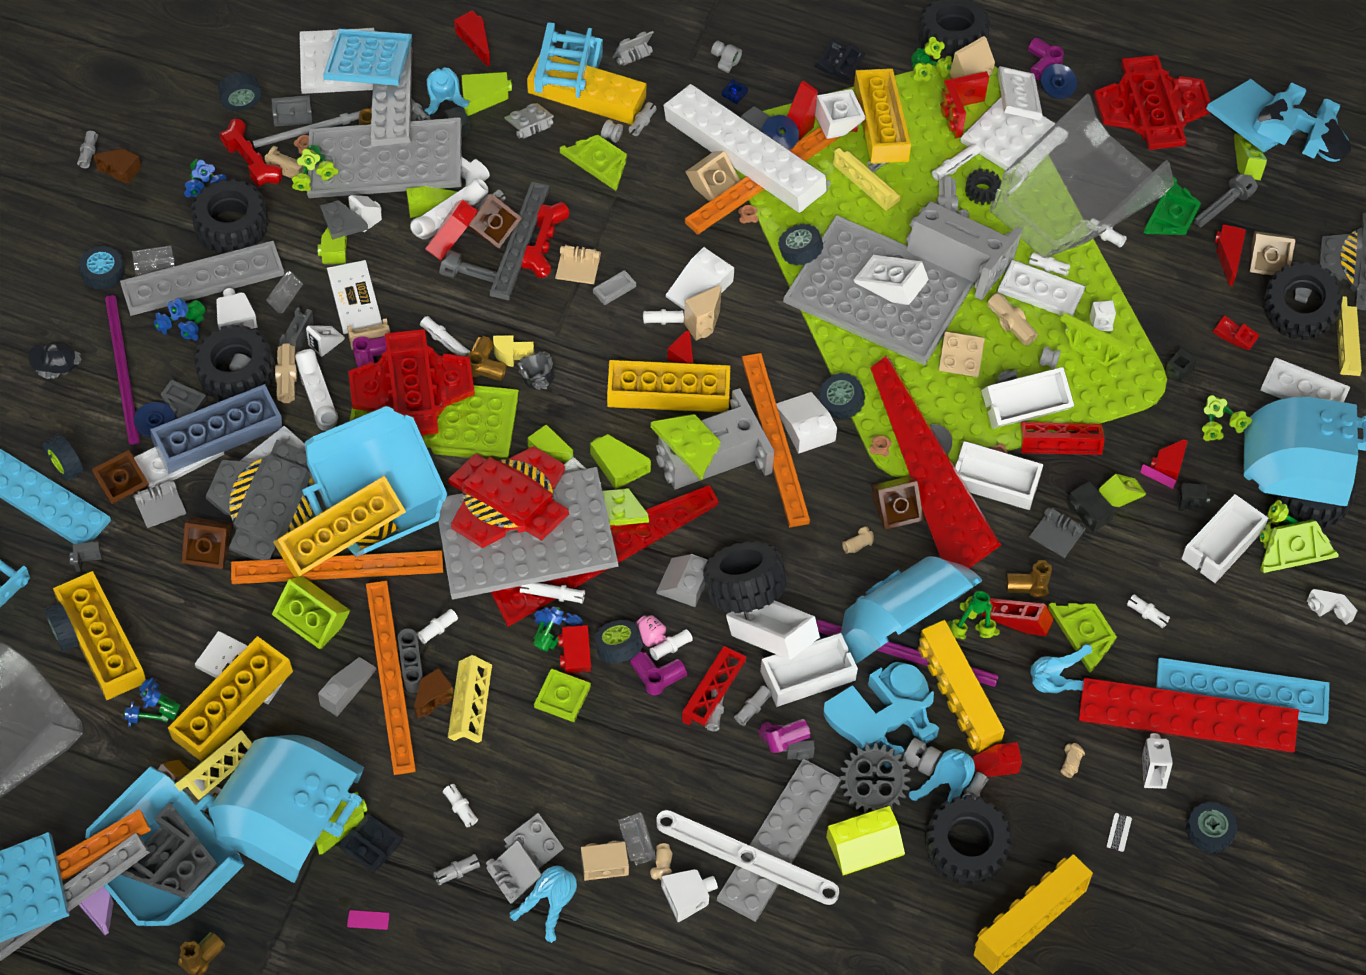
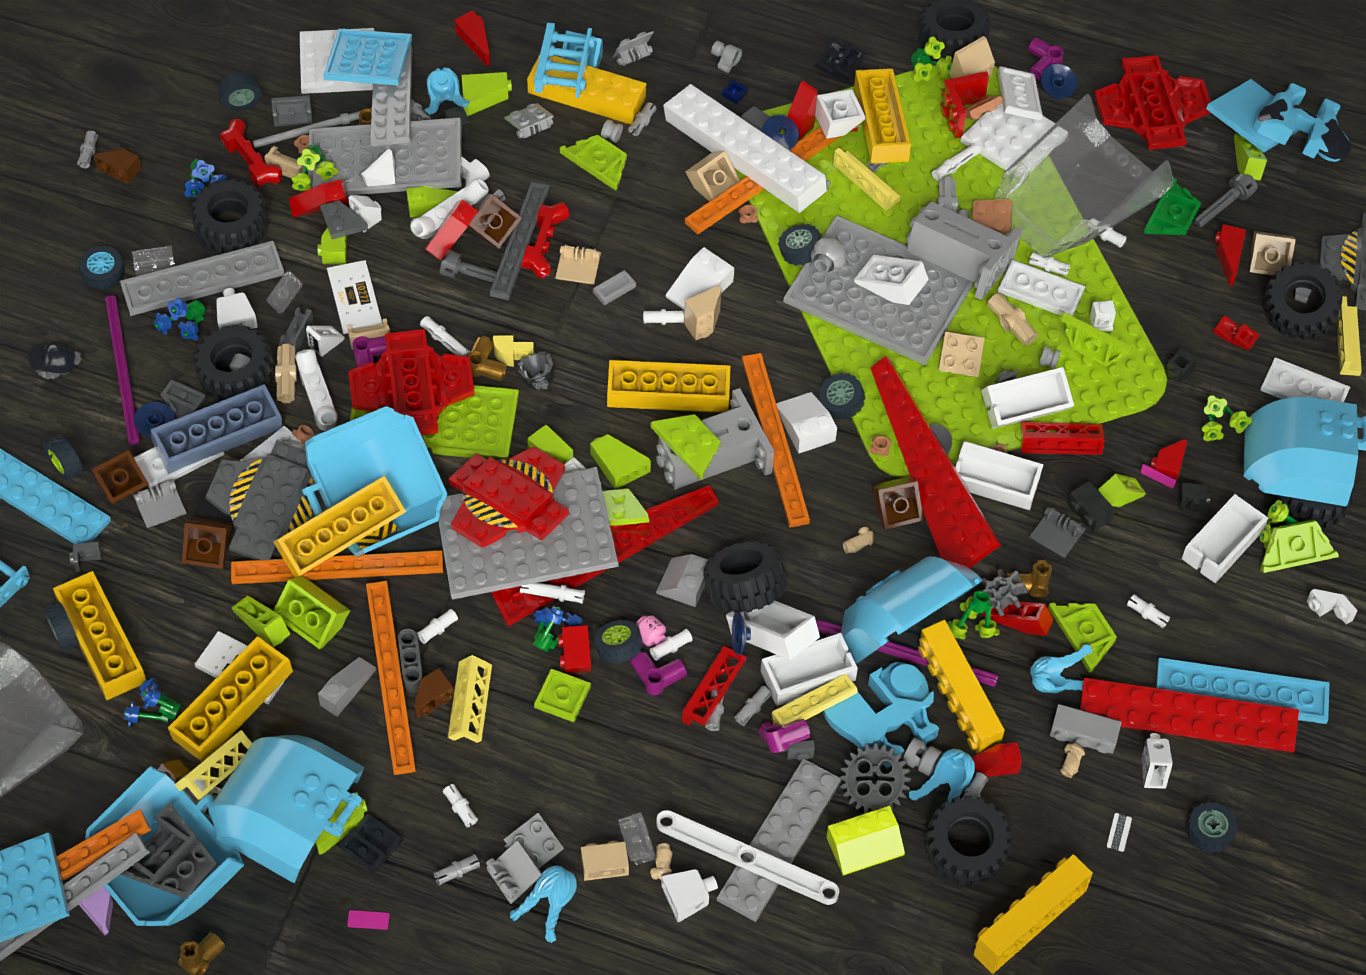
(262, 620): none -> lime slope
(303, 433): none -> nougat plate
(310, 200): none -> red slope
(381, 171): none -> white slope
(681, 350): red slope -> none
(739, 634): none -> dark blue dish
(815, 701): none -> light yellow fence
(831, 255): none -> light grey plant
(978, 194): black tyre -> none
(987, 103): none -> nougat plate
(994, 214): none -> nougat plate
(1004, 590): none -> dark grey gear
(1085, 729): none -> light grey brick

